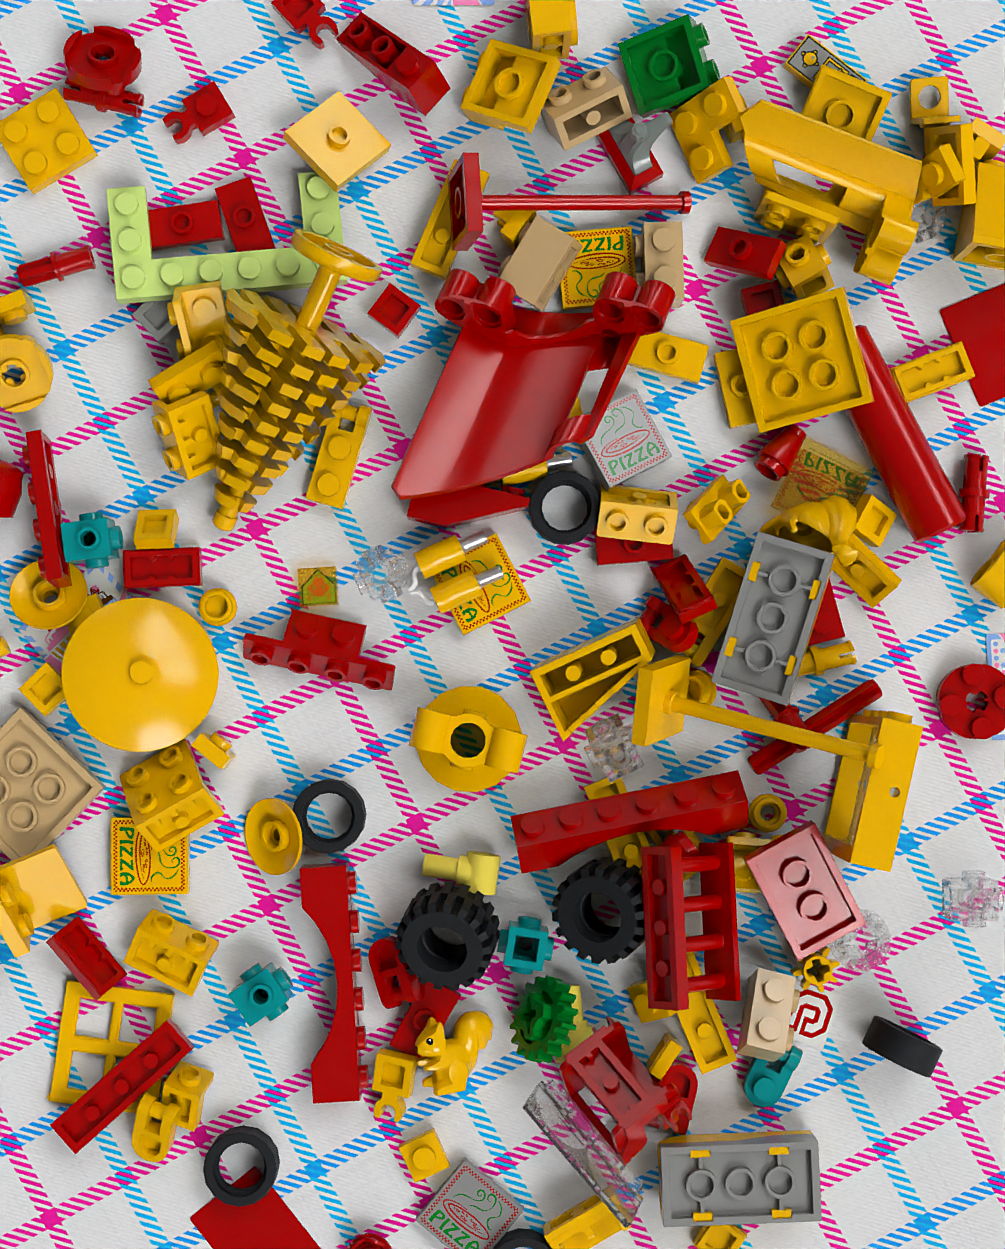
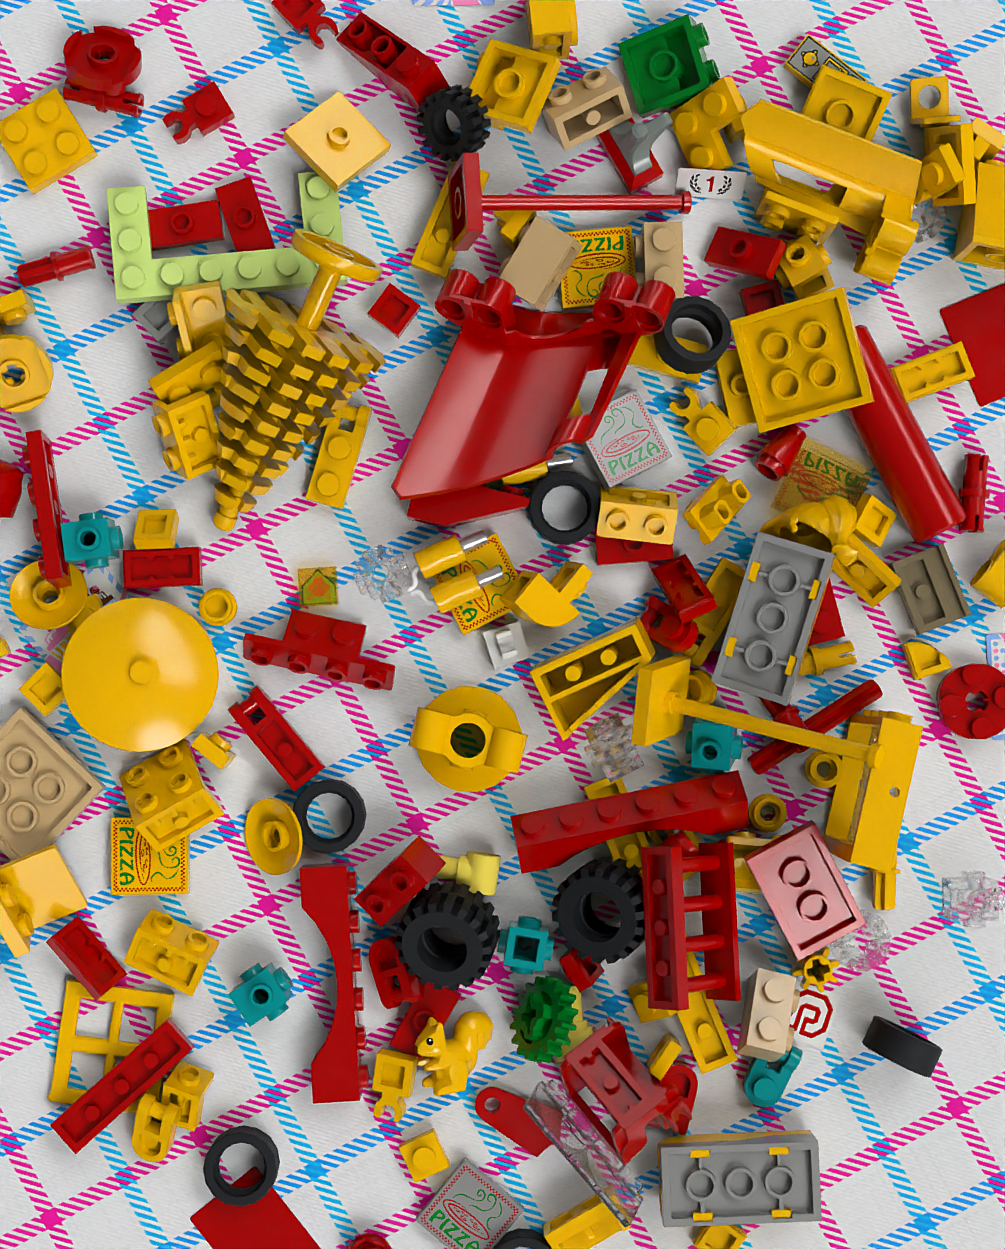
(277, 739): none -> red plate
(400, 881): none -> red brick
(468, 114): none -> black tyre
(506, 645): none -> white tile
(512, 1120): none -> red piece
(547, 602): none -> yellow brick
(580, 971): none -> red plate
(707, 425): none -> yellow plate
(708, 315): none -> black tyre
(711, 183): none -> white sticker
(713, 746): none -> teal brick
(835, 772): none -> yellow plate
(884, 887): none -> yellow axle
(924, 659): none -> yellow tile
(930, 589): none -> dark tan plate

